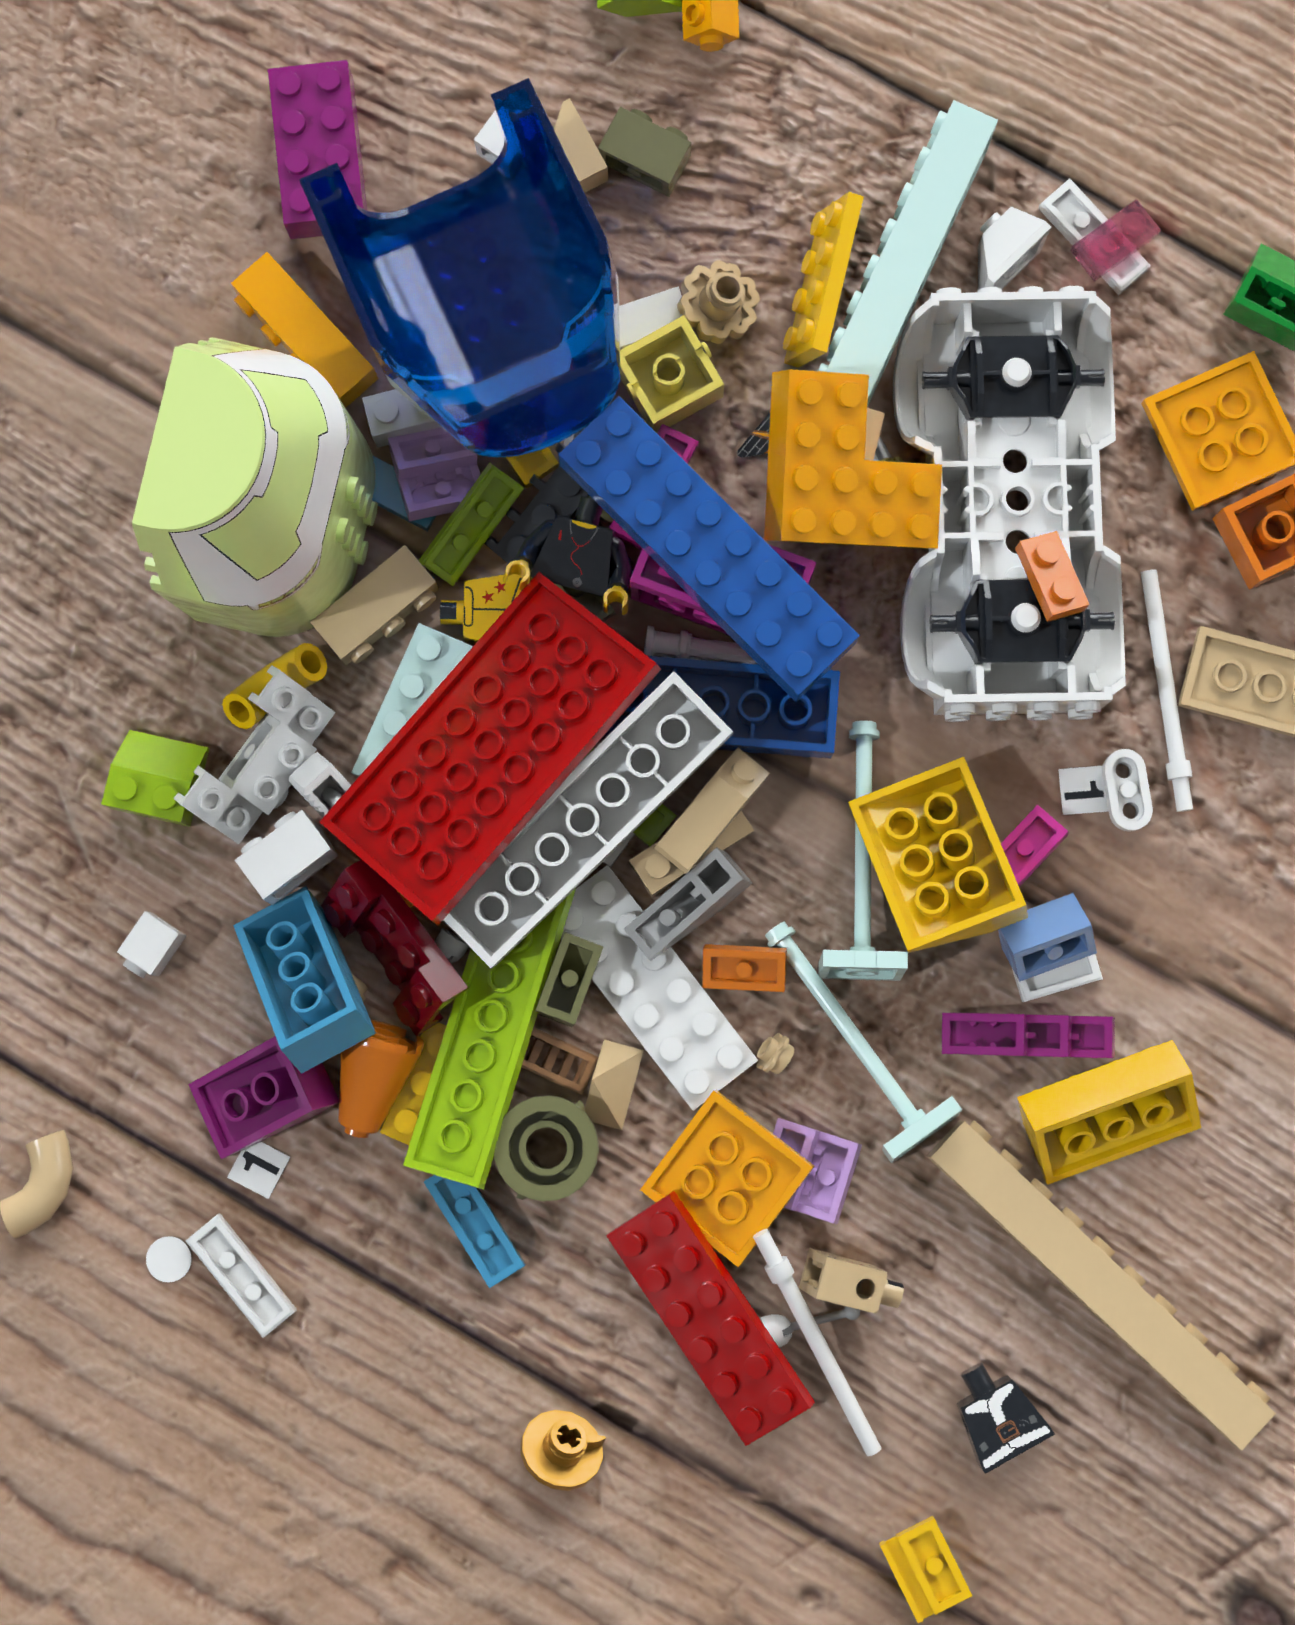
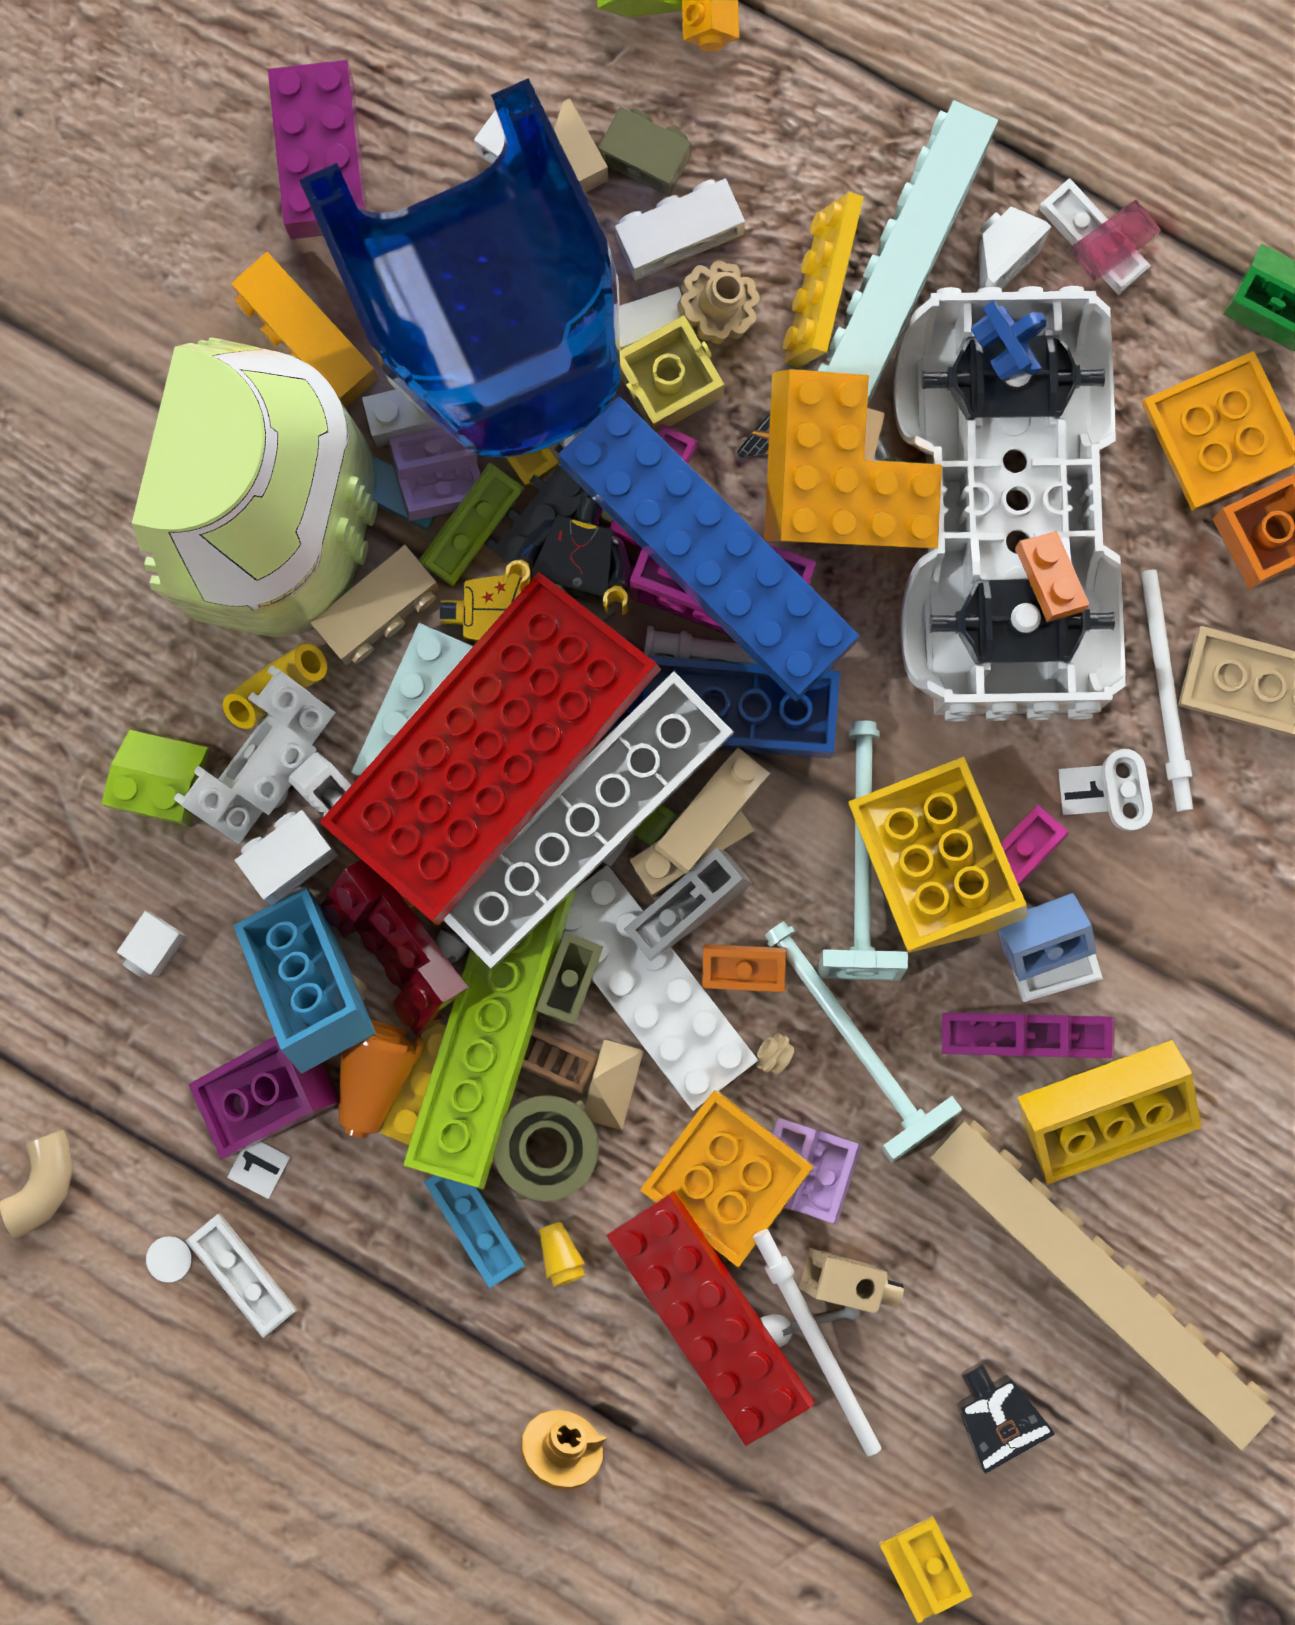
(560, 1255): none -> yellow cone
(679, 228): none -> white brick
(1015, 335): none -> blue hips

